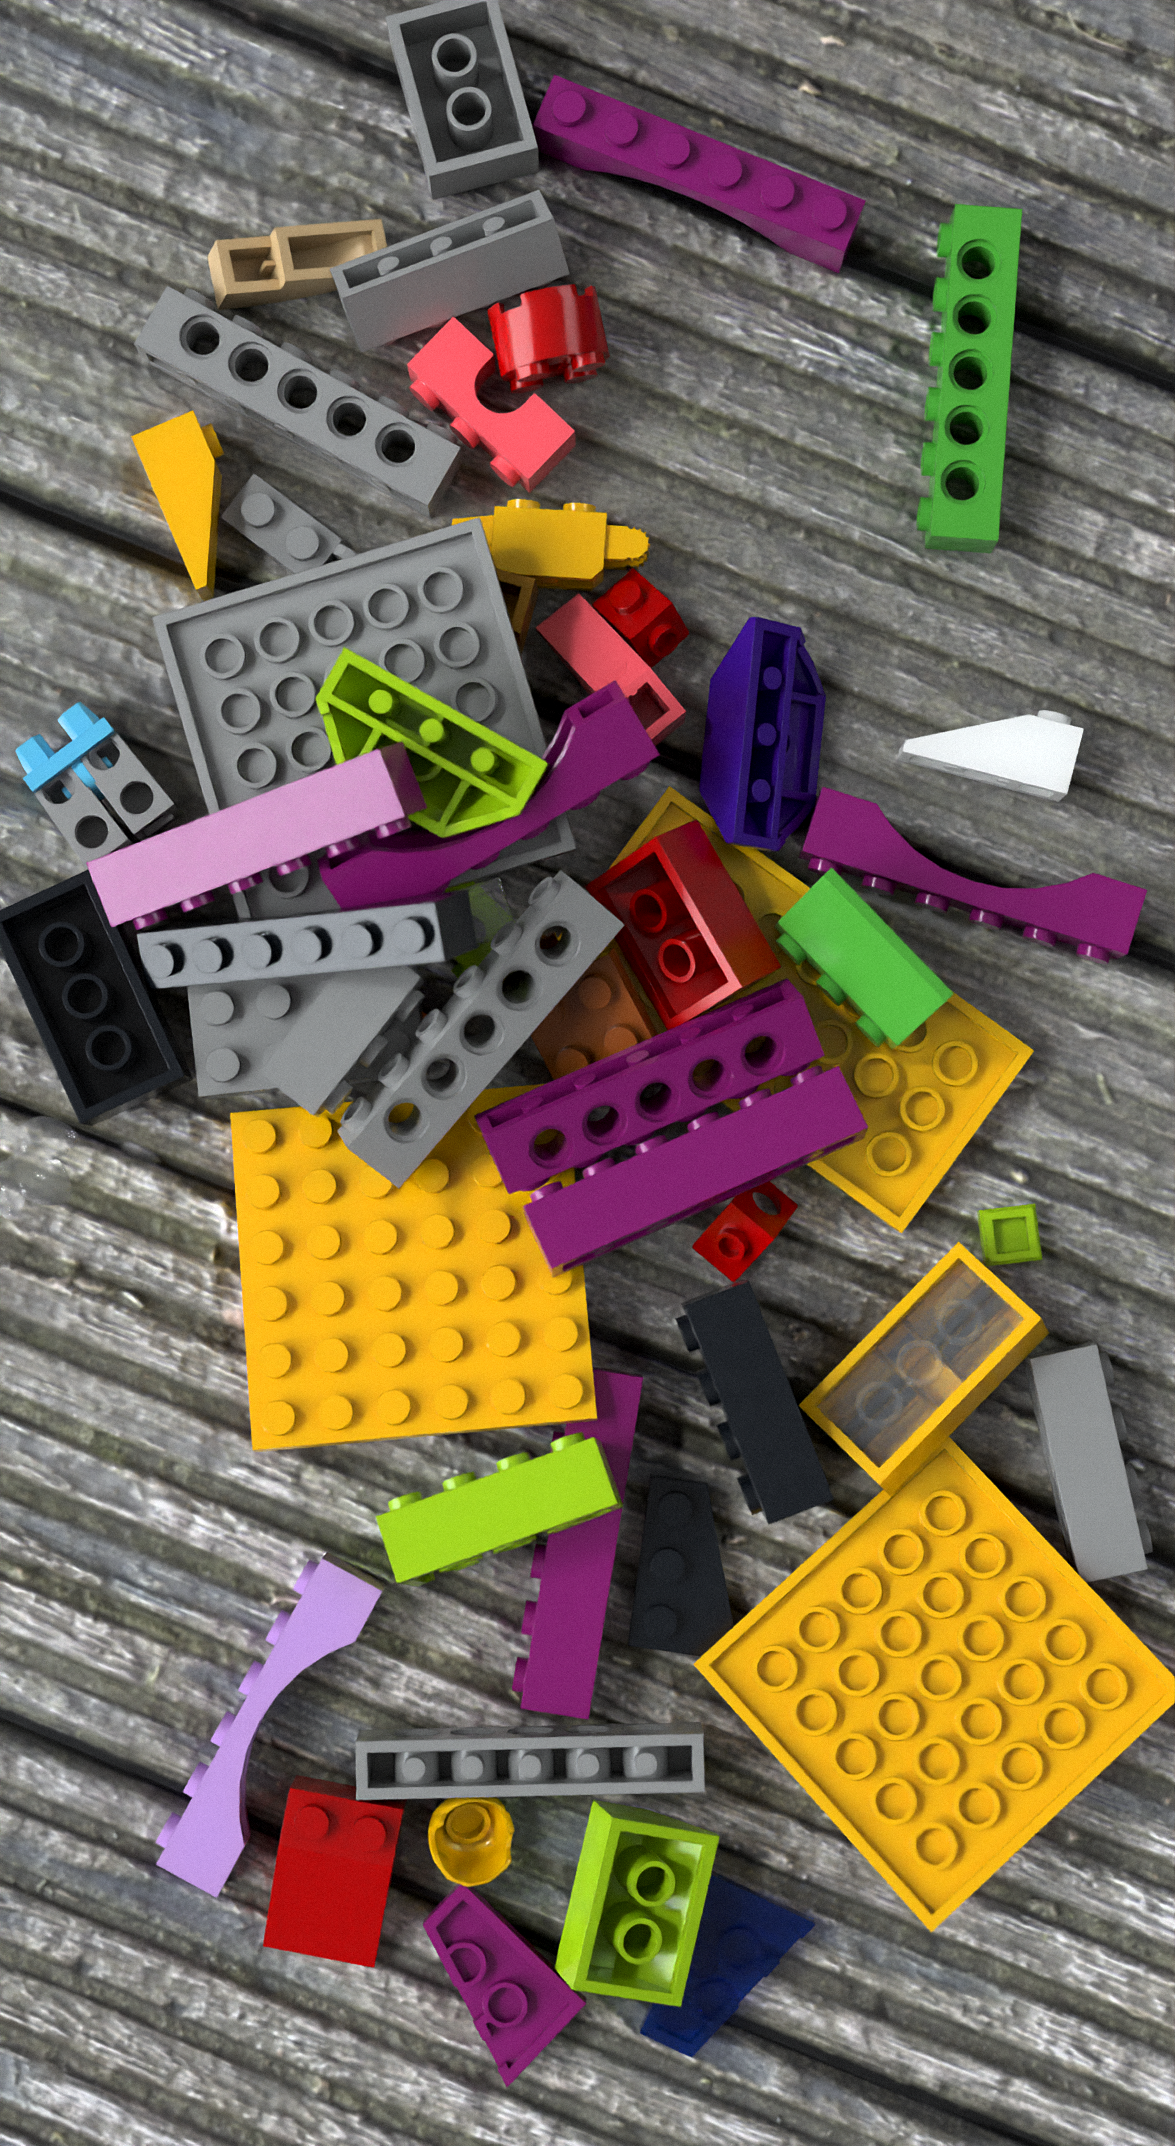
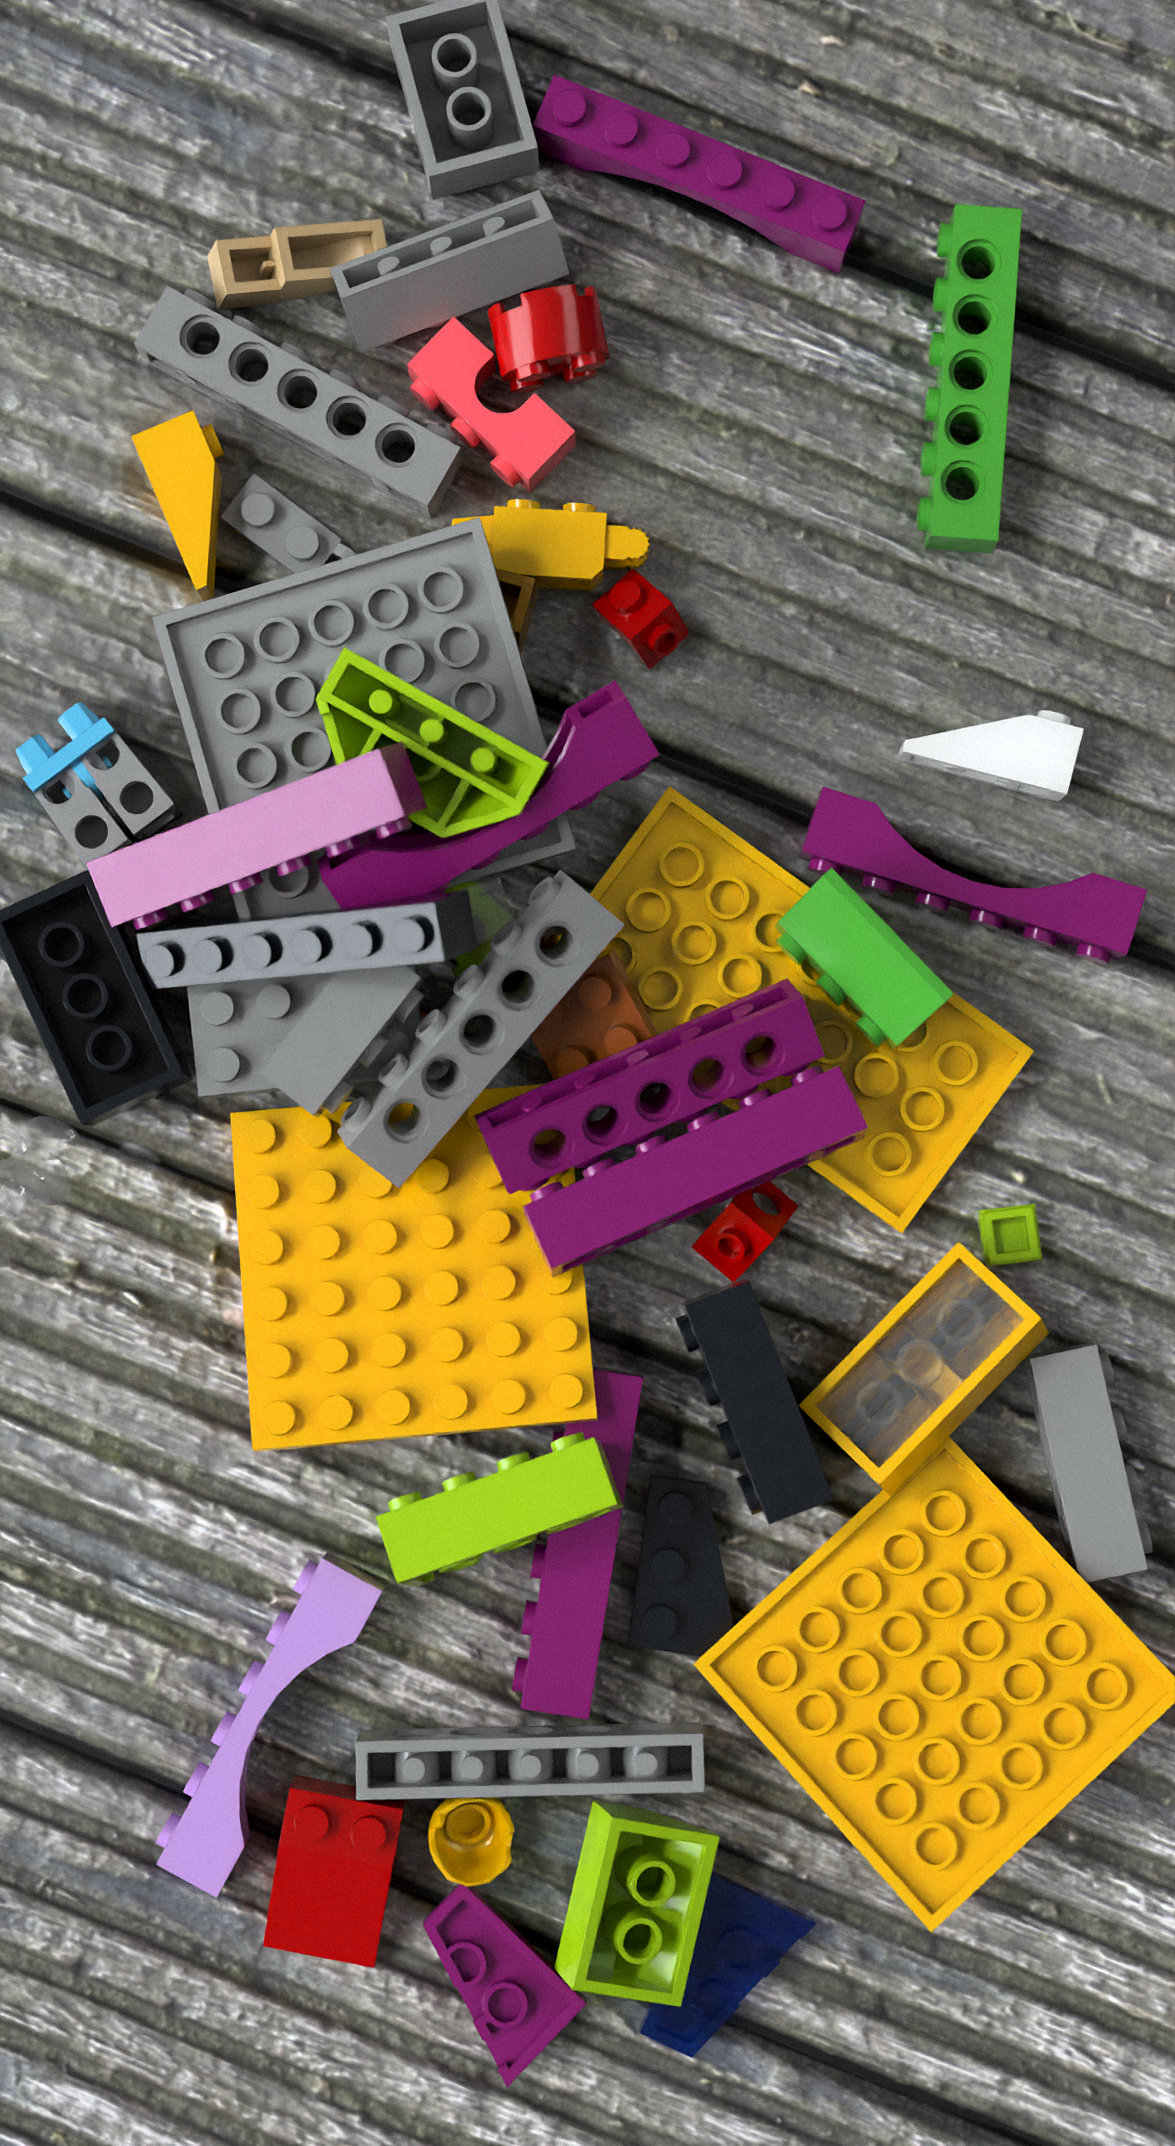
(600, 656): coral slope -> none
(684, 925): red slope -> none
(763, 736): dark purple wedge -> none

